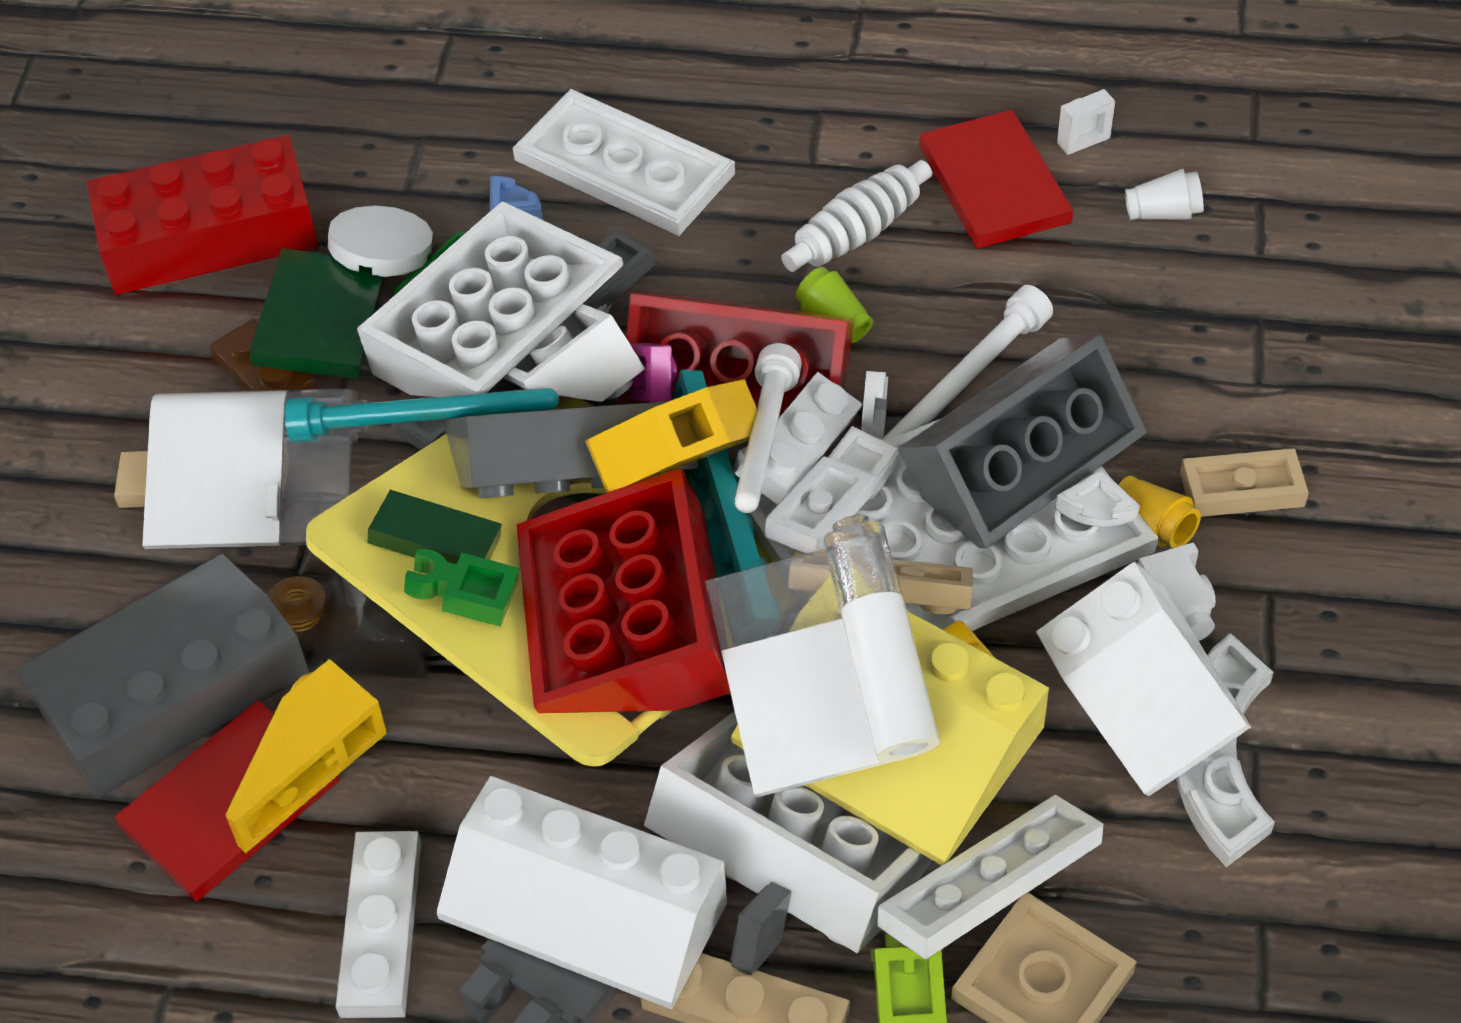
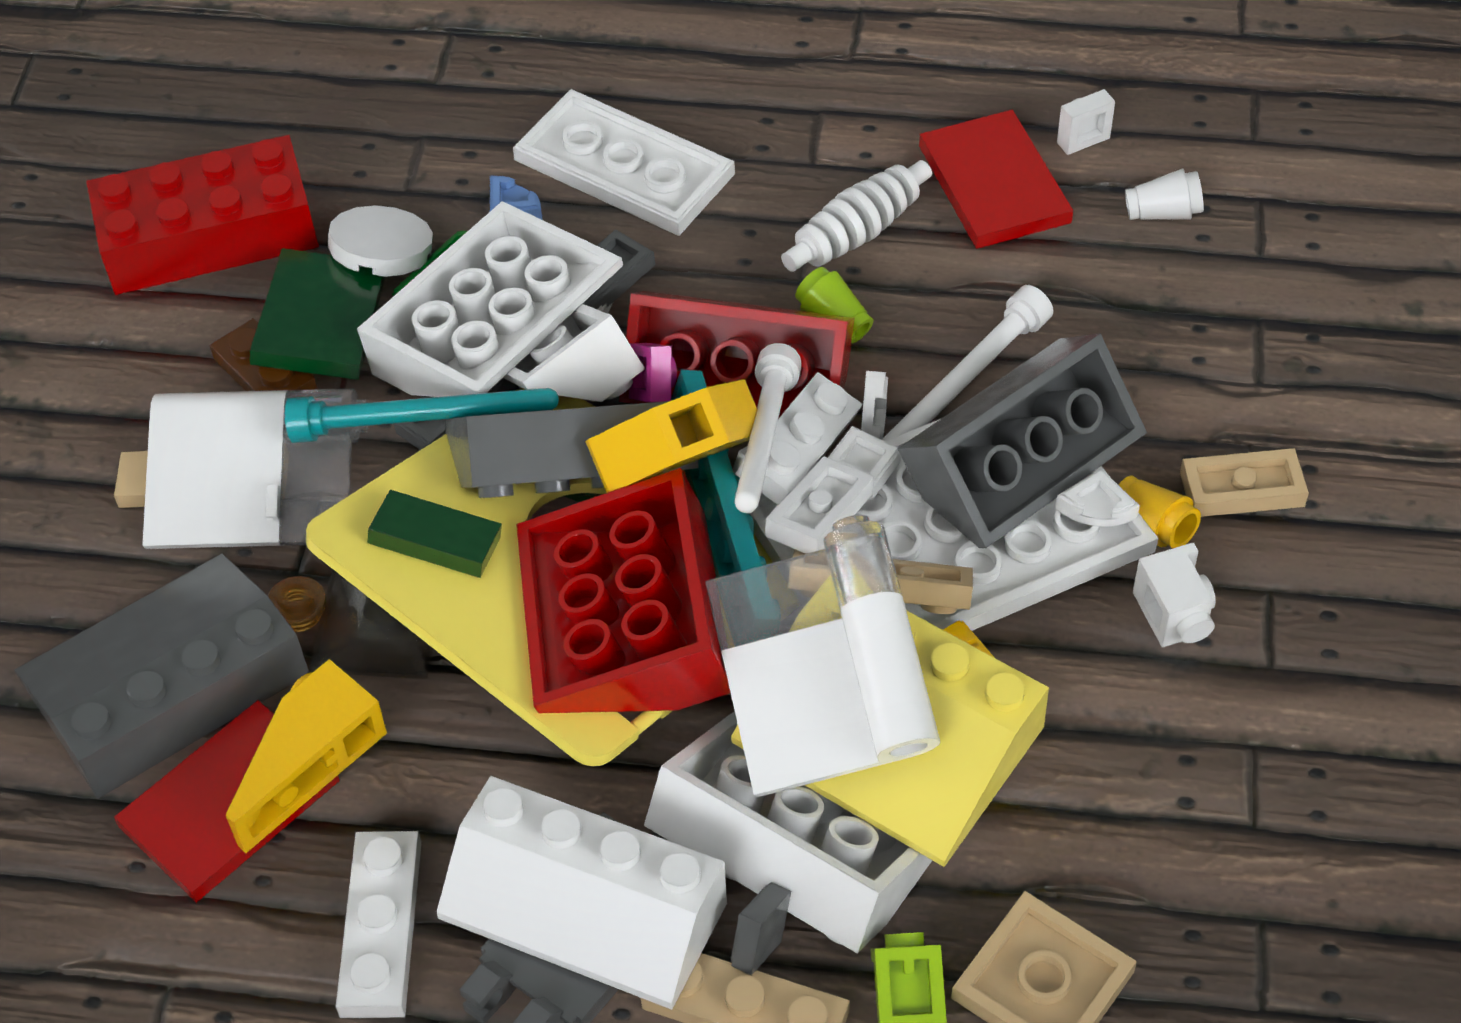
(469, 589): green plate -> none
(989, 876): white plate -> none
(1143, 677): white slope -> none
(1216, 788): white tile -> none

